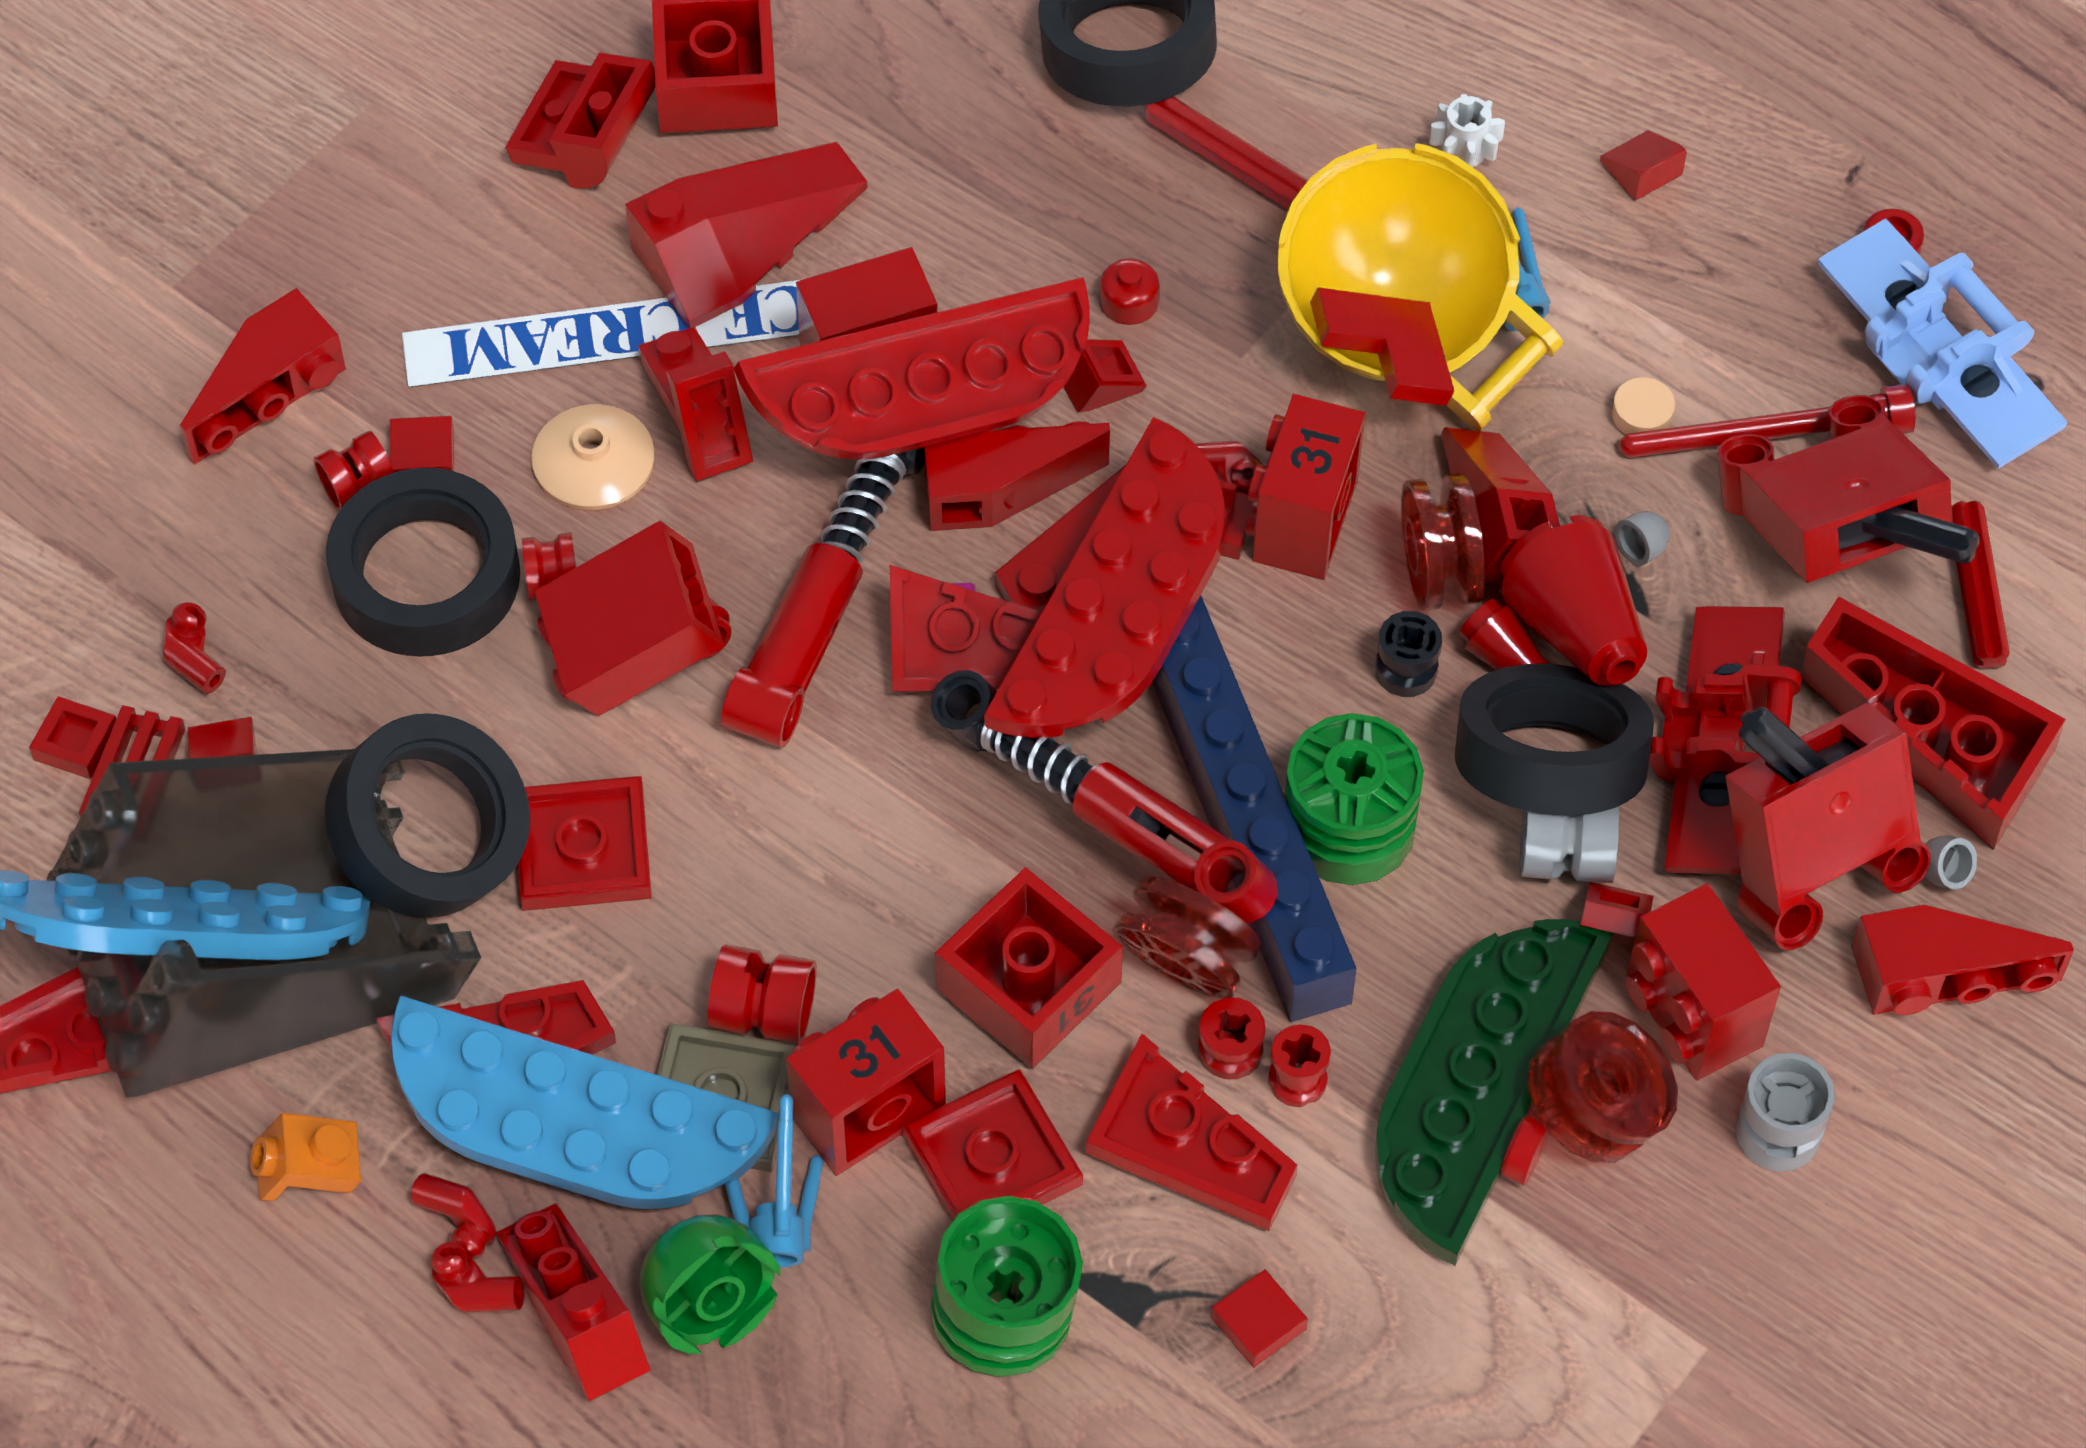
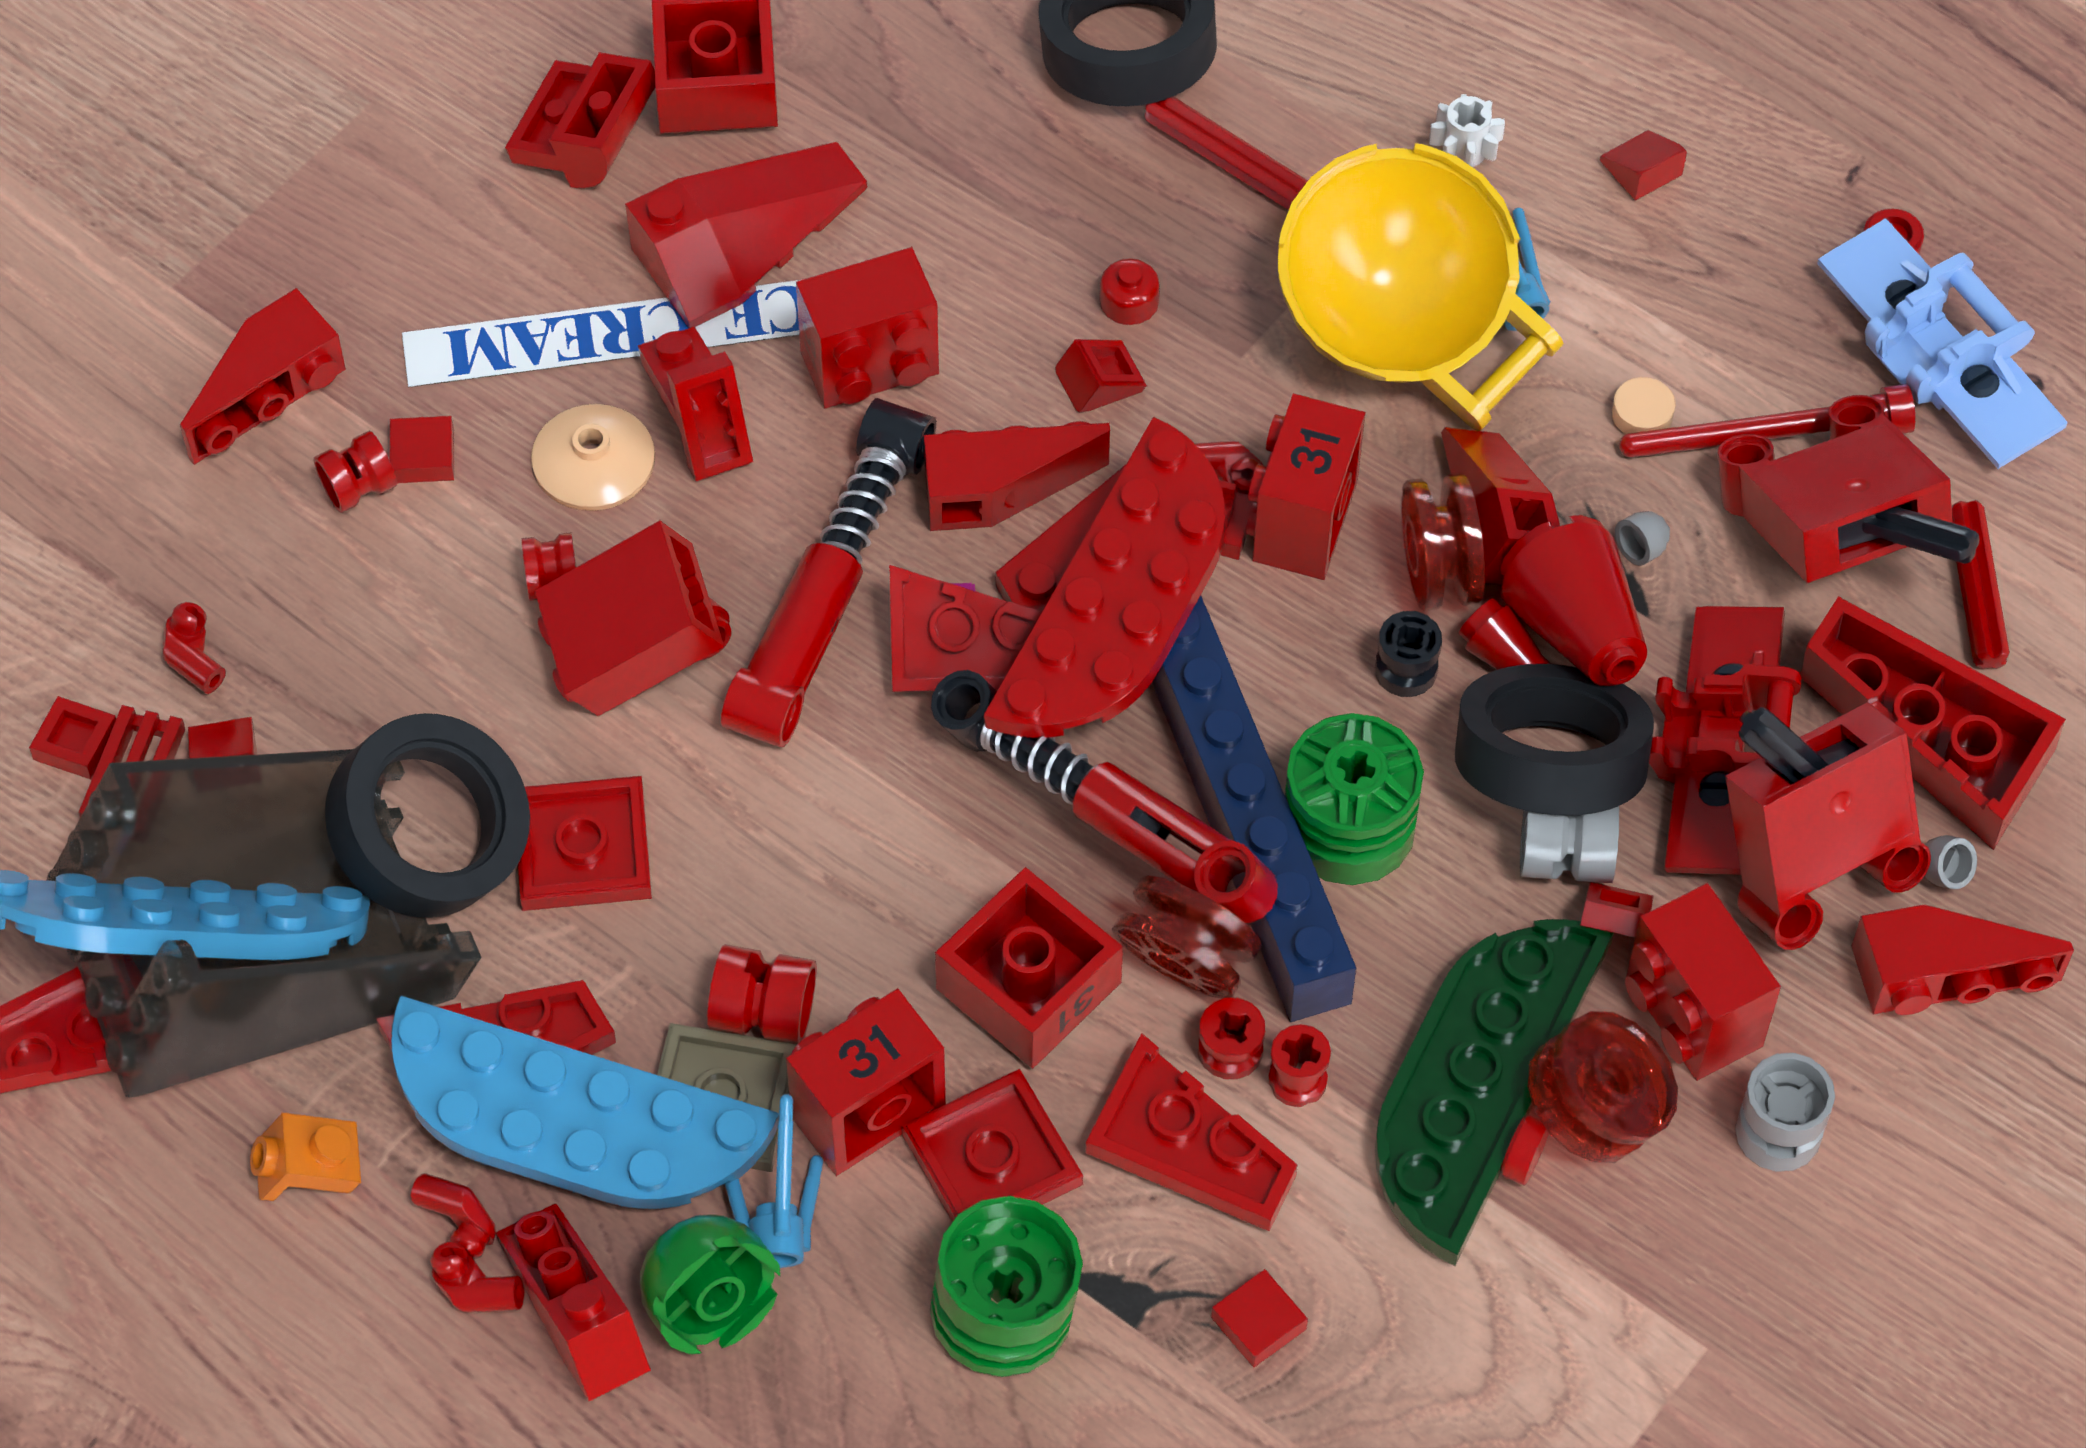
(408, 498): black tyre -> none
(923, 375): red plate -> none
(1397, 331): red tile -> none

